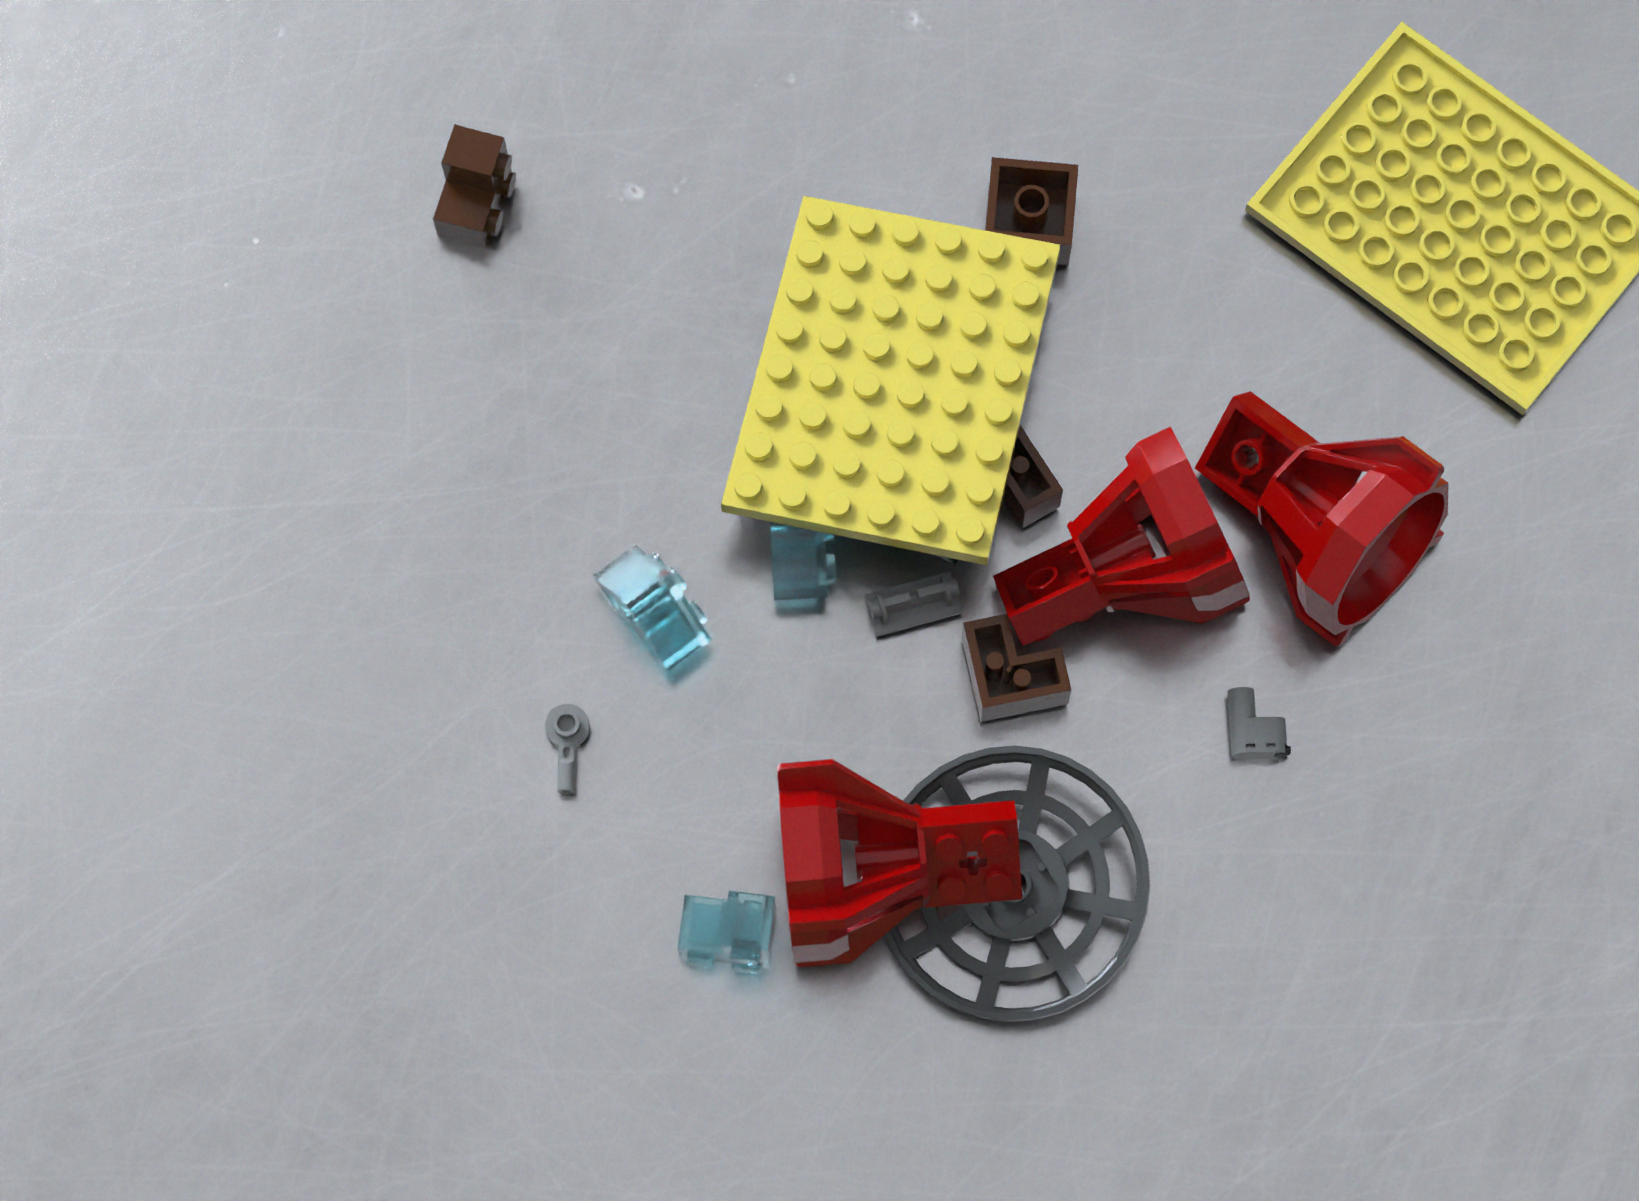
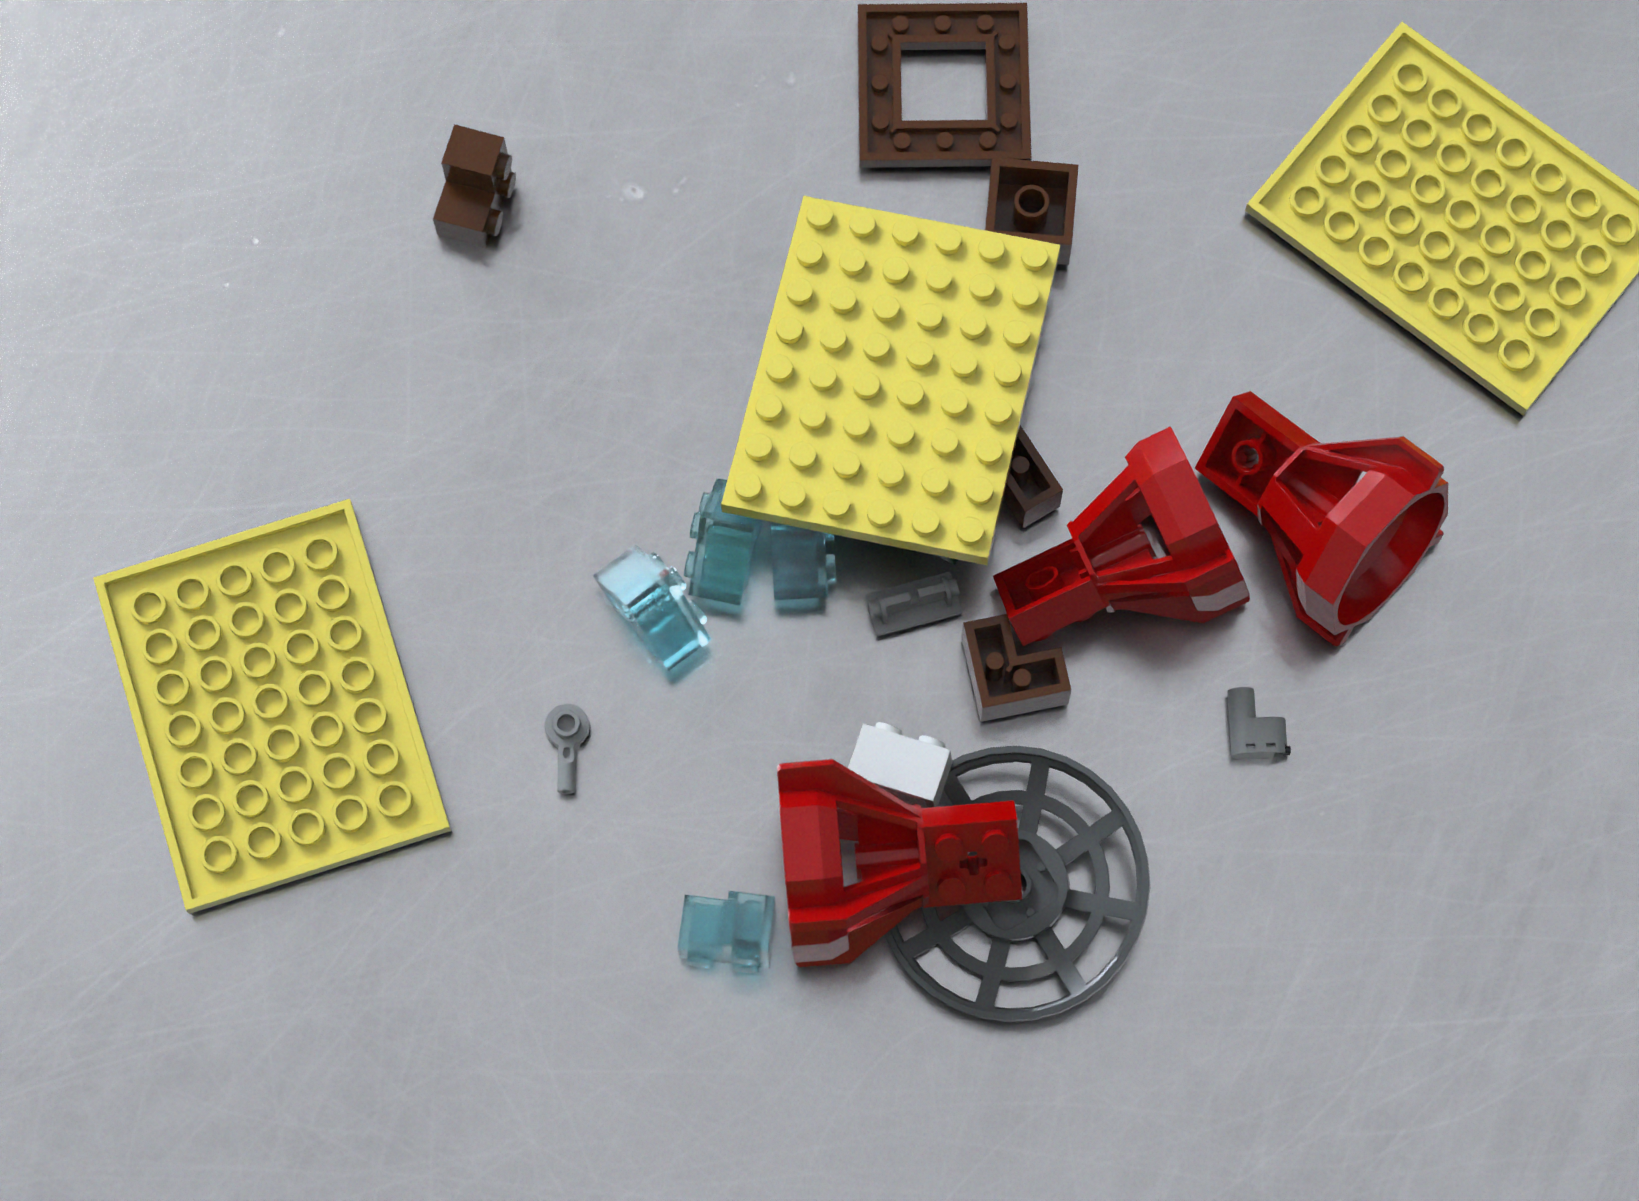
(270, 706): none -> light yellow plate
(723, 550): none -> clear light blue brick
(902, 765): none -> white brick
(943, 26): none -> reddish brown plate

